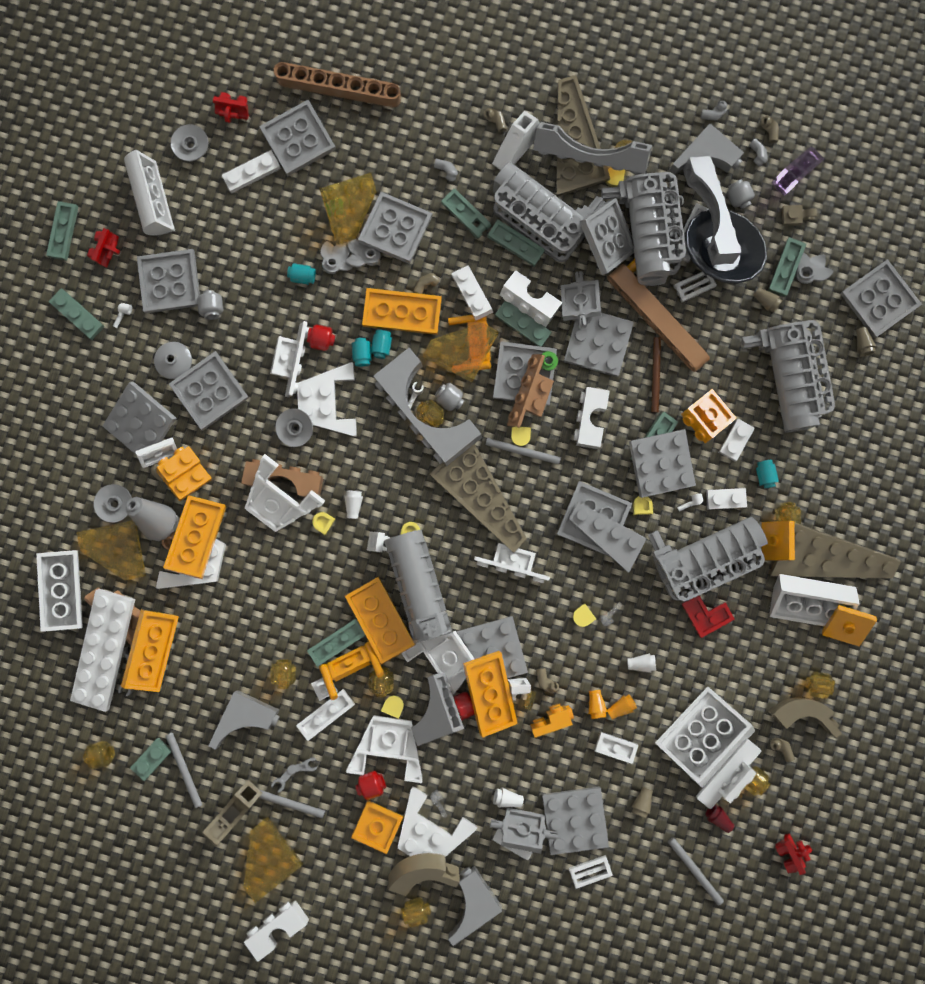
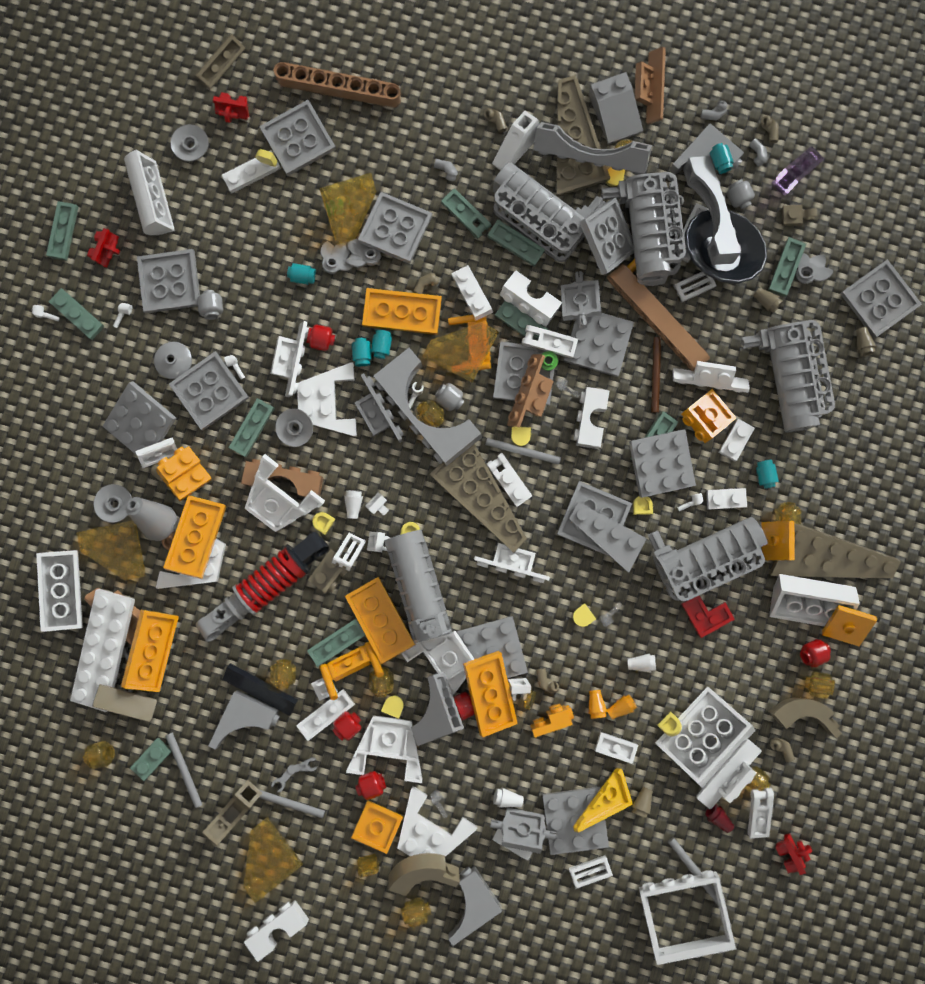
(39, 312): none -> white hand
(124, 703): none -> dark tan slope
(219, 61): none -> dark tan slope
(232, 361): none -> white hand
(251, 427): none -> sand green plate
(260, 689): none -> black tile
(265, 586): none -> piece
(266, 157): none -> light yellow tile
(327, 573): none -> dark tan bracket
(343, 562): none -> white tile
(346, 725): none -> red head
(367, 865): none -> clear yellow slope
(374, 413): none -> light grey bracket
(376, 503): none -> white tile
(509, 480): none -> white plate
(550, 341): none -> white plate
(562, 386): none -> clear hand
(609, 800): none -> yellow wing
(616, 108): none -> light grey slope
(650, 84): none -> medium nougat bracket
(670, 725): none -> light yellow tile
(694, 948): none -> white window
(712, 375): none -> white bracket
(721, 158): none -> teal brick
(760, 813): none -> white plate
(815, 653): none -> red head

